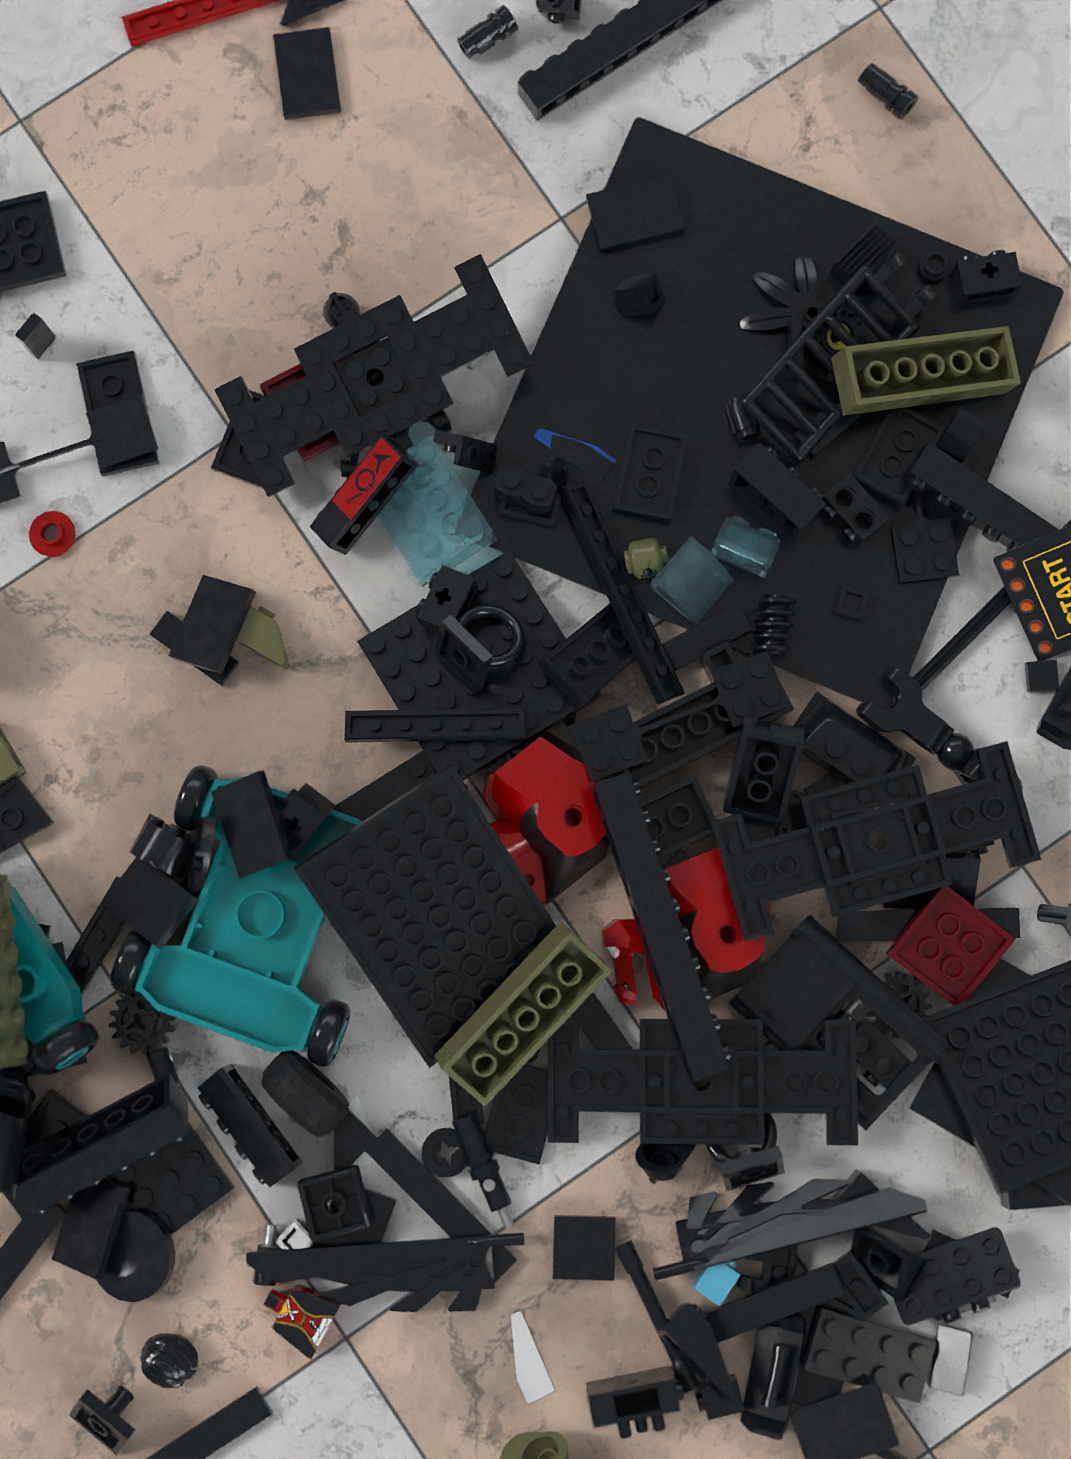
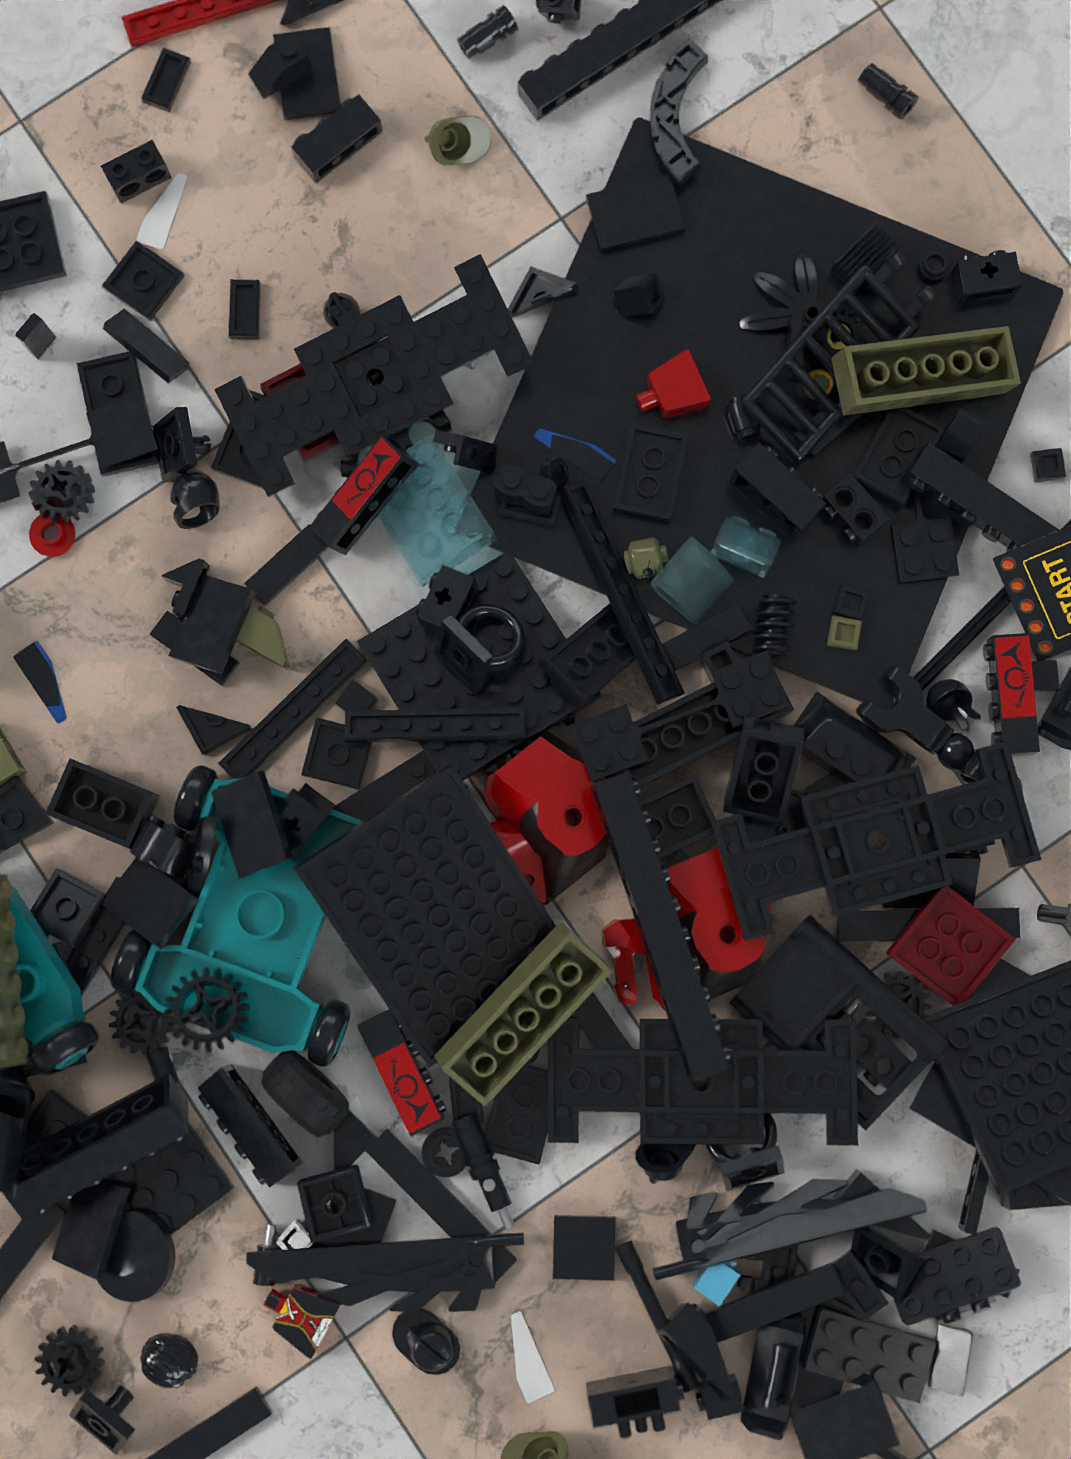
(41, 675): none -> black sticker
(58, 1356): none -> black gear
(67, 908): none -> black tile
(74, 484): none -> black gear
(101, 803): none -> black brick
(136, 171): none -> black brick
(143, 280): none -> black tile
(146, 346): none -> black tile
(159, 219): none -> white sticker
(166, 80): none -> black tile
(177, 445): none -> black tile
(188, 578): none -> black slope
(191, 491): none -> black helmet
(193, 1014): none -> black gear
(211, 730): none -> black tile
(244, 309): none -> black tile
(280, 65): none -> black slope
(286, 565): none -> black tile
(293, 711): none -> black tile
(332, 758): none -> black tile
(336, 138): none -> black brick
(355, 698): none -> black tile
(402, 1073): none -> brick
(426, 1341): none -> black piece
(459, 140): none -> olive piece
(539, 289): none -> black tile
(665, 110): none -> black tile
(675, 388): none -> red torso
(824, 380): none -> olive tile
(844, 633): none -> olive tile
(952, 702): none -> black piece
(974, 1196): none -> black tile
(1012, 693): none -> brick
(1048, 465): none -> black tile

